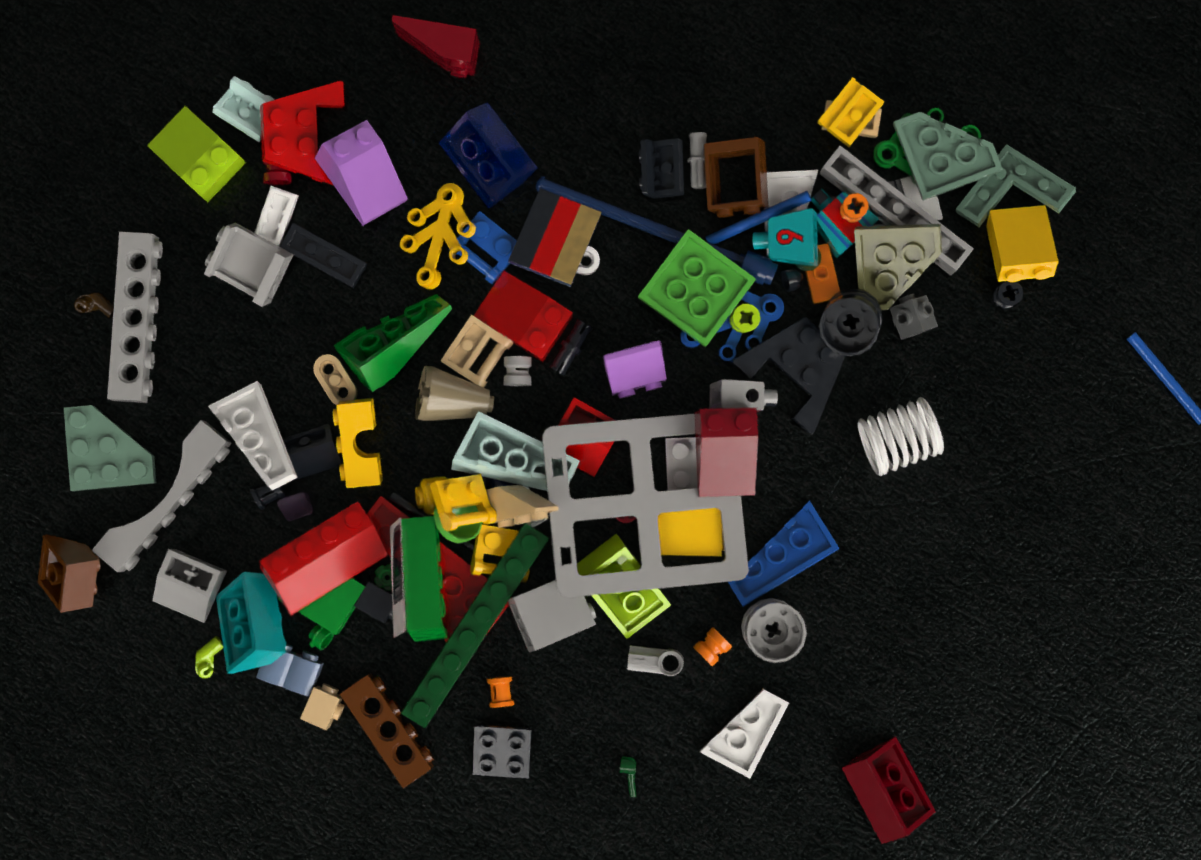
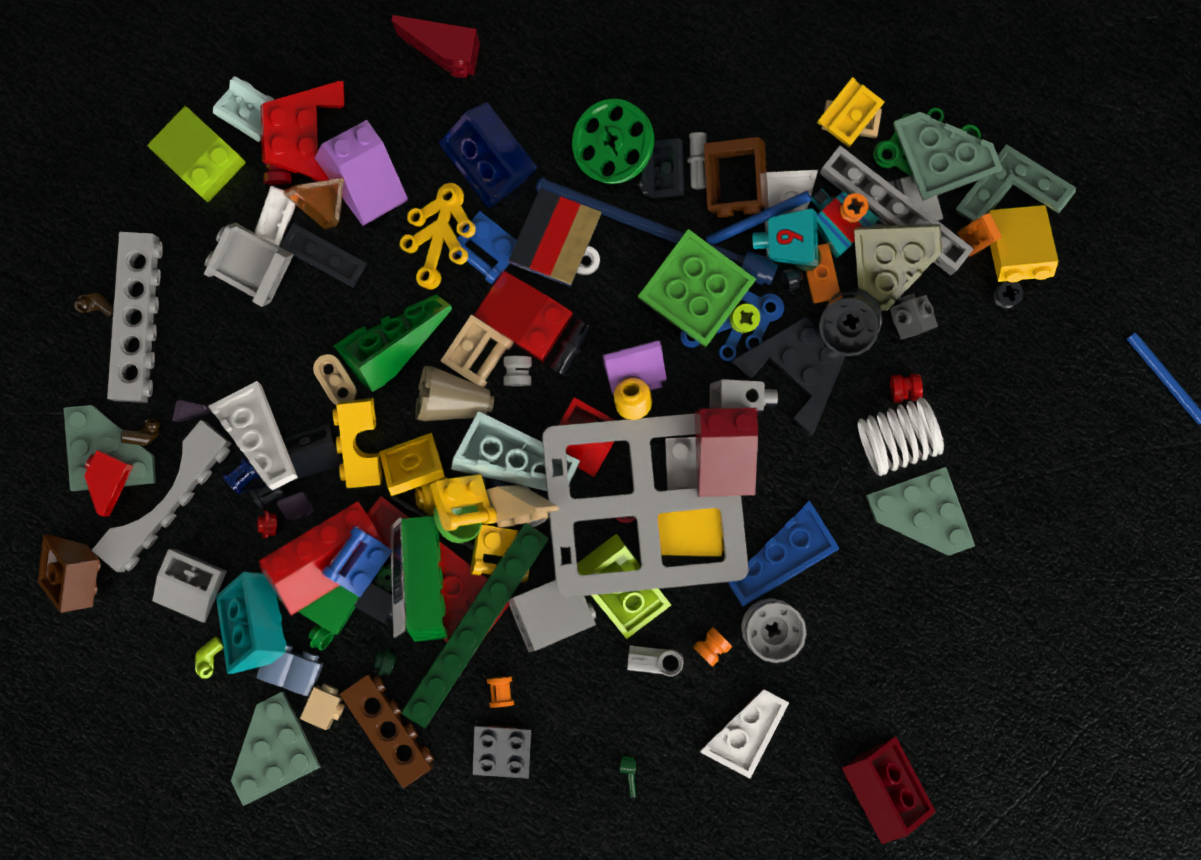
(106, 480): none -> red slope
(143, 435): none -> dark brown arm
(188, 410): none -> clear purple slope
(231, 478): none -> clear blue bush
(267, 524): none -> red plate
(272, 751): none -> sand green plate
(319, 200): none -> clear orange slope
(362, 565): none -> blue plate
(384, 662): none -> clear green plate
(411, 464): none -> yellow plate
(626, 142): none -> green wedge
(632, 398): none -> yellow head
(906, 387): none -> red wheel
(924, 511): none -> sand green plate
(980, 233): none -> orange plate

